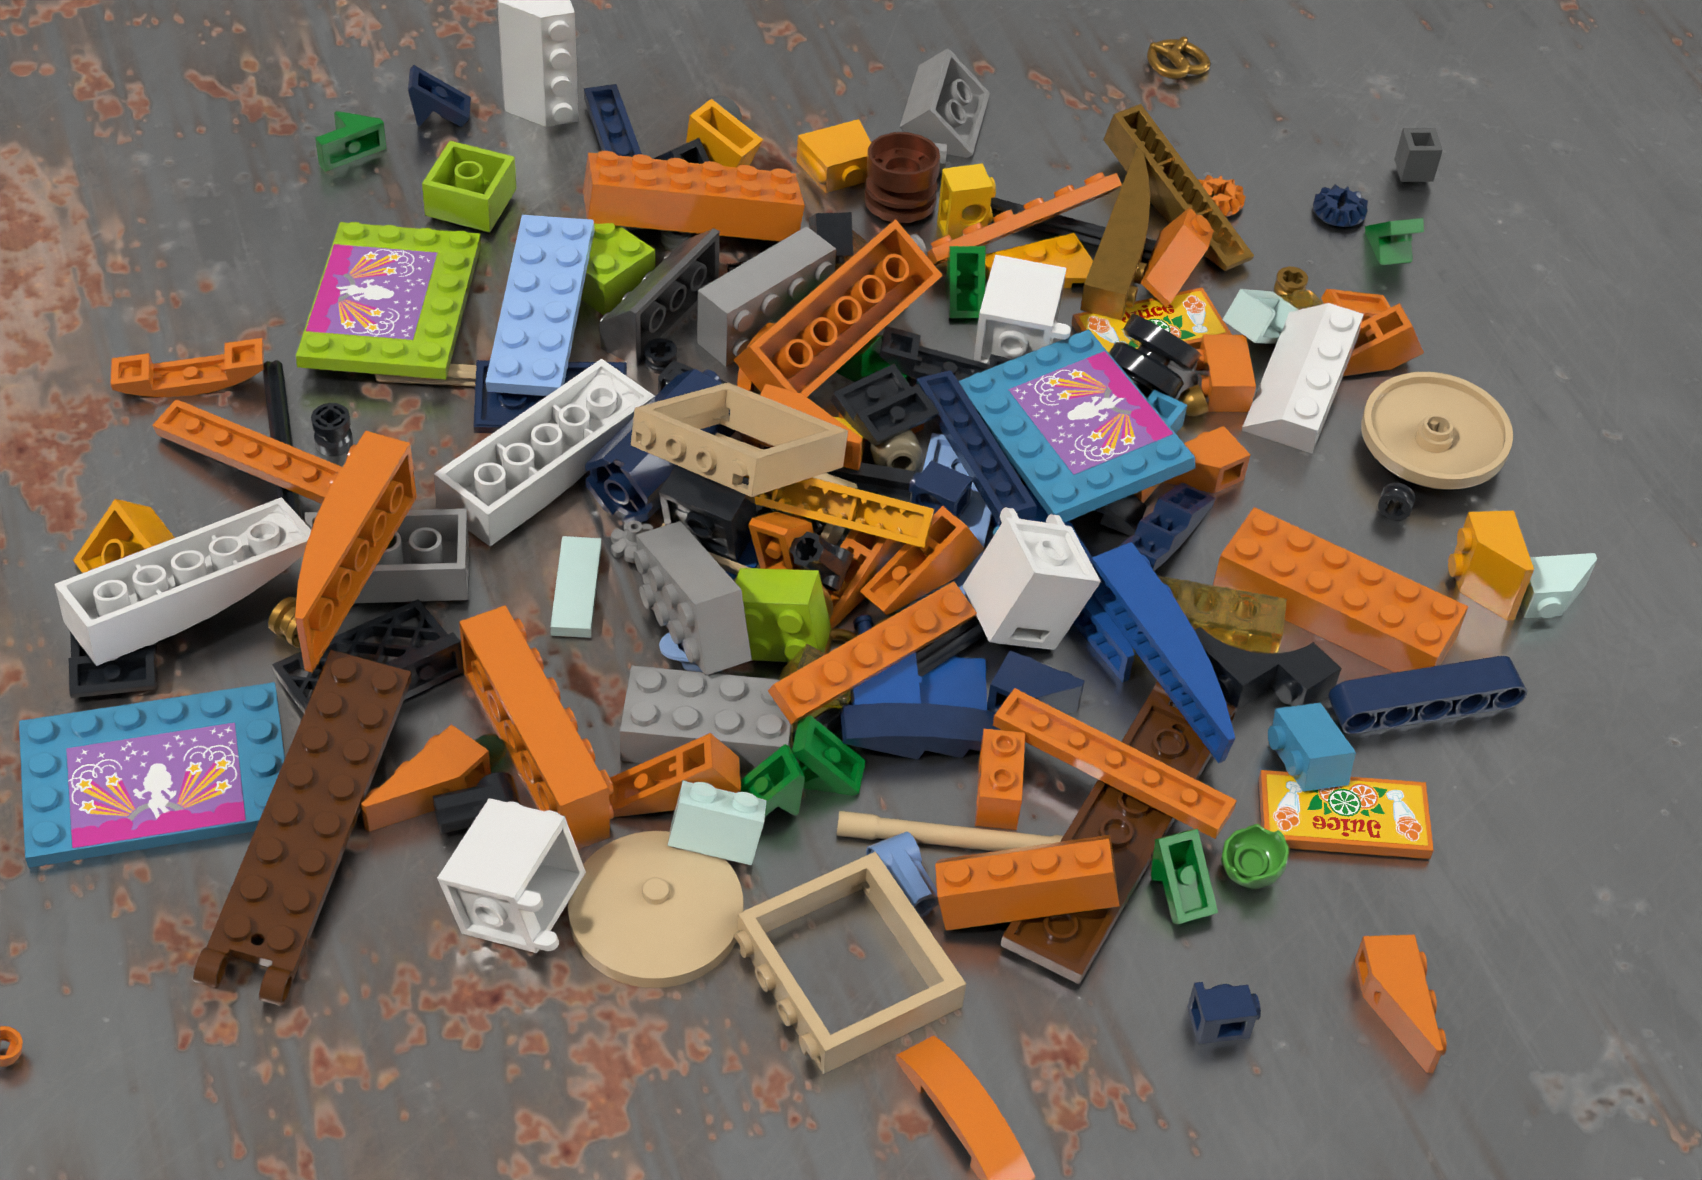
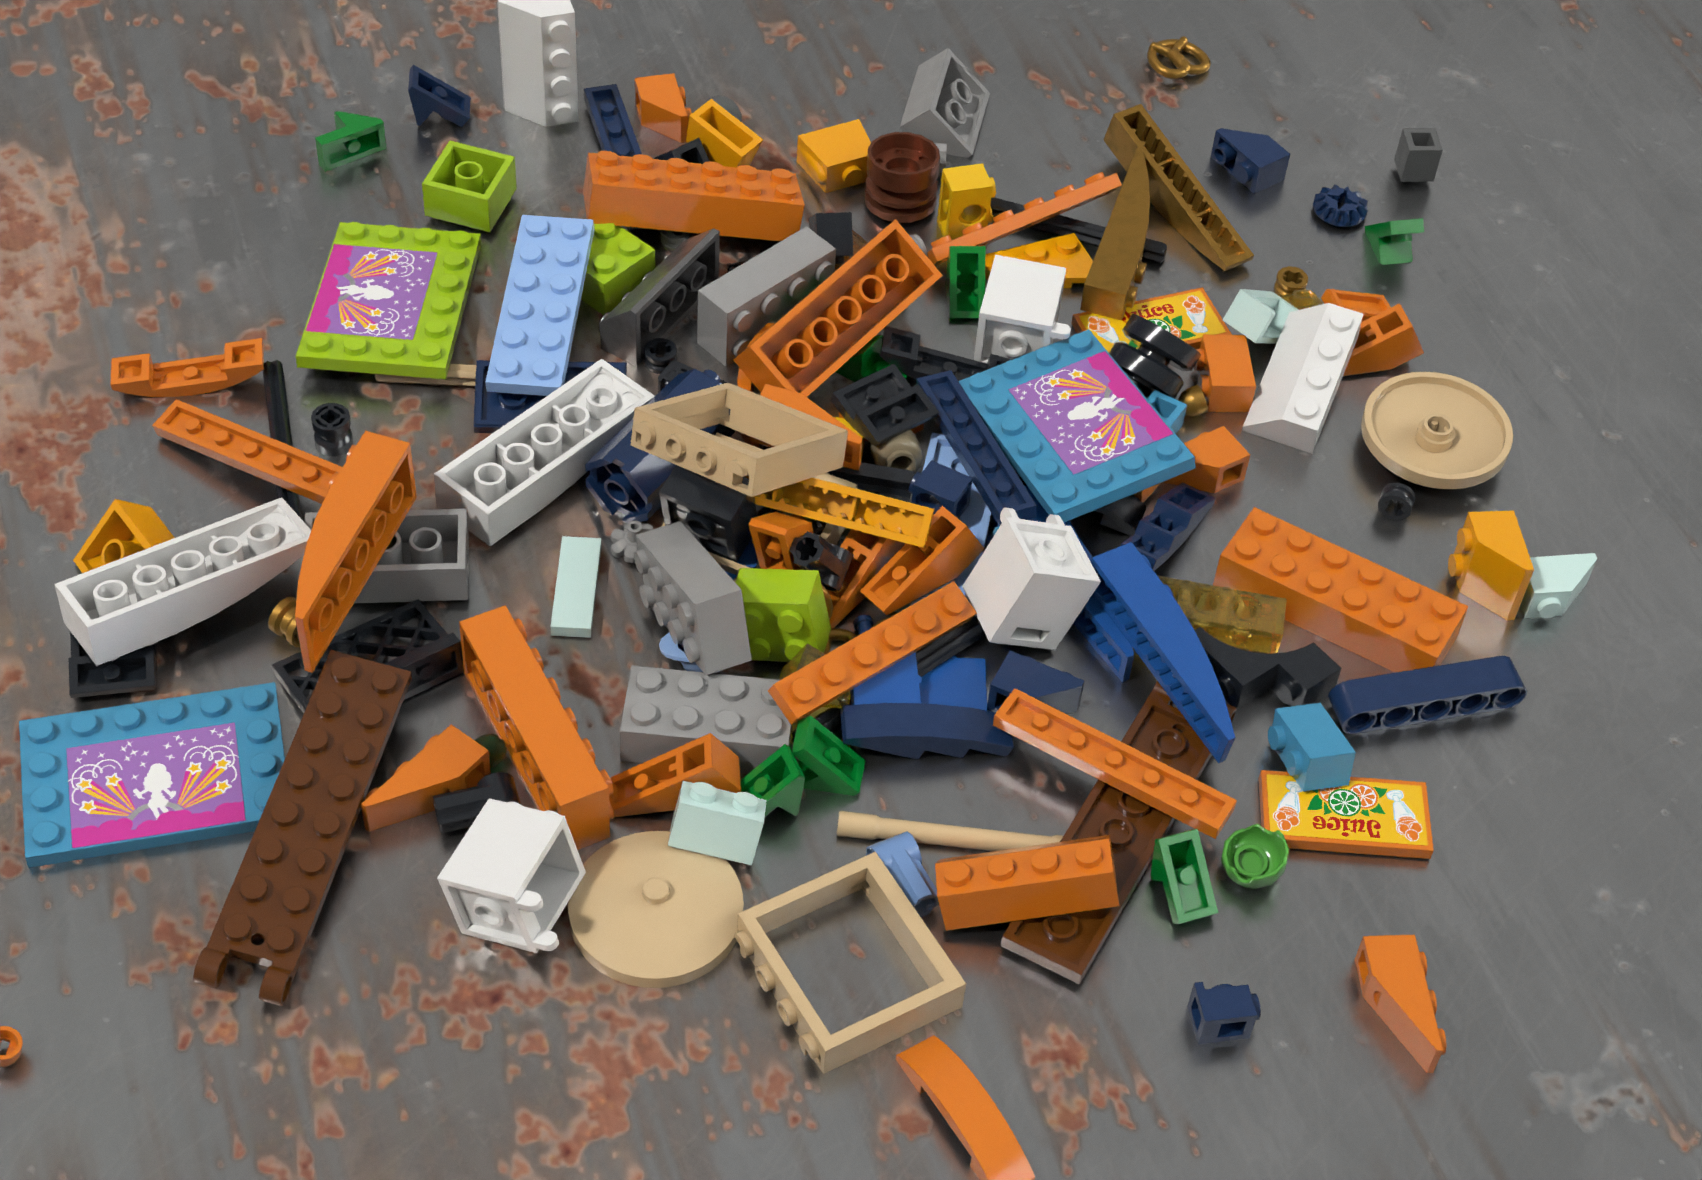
(662, 106): none -> orange slope
(1000, 779): orange brick -> none
(1176, 255): orange slope -> none
(1233, 196): orange gear -> none
(1250, 158): none -> dark blue slope

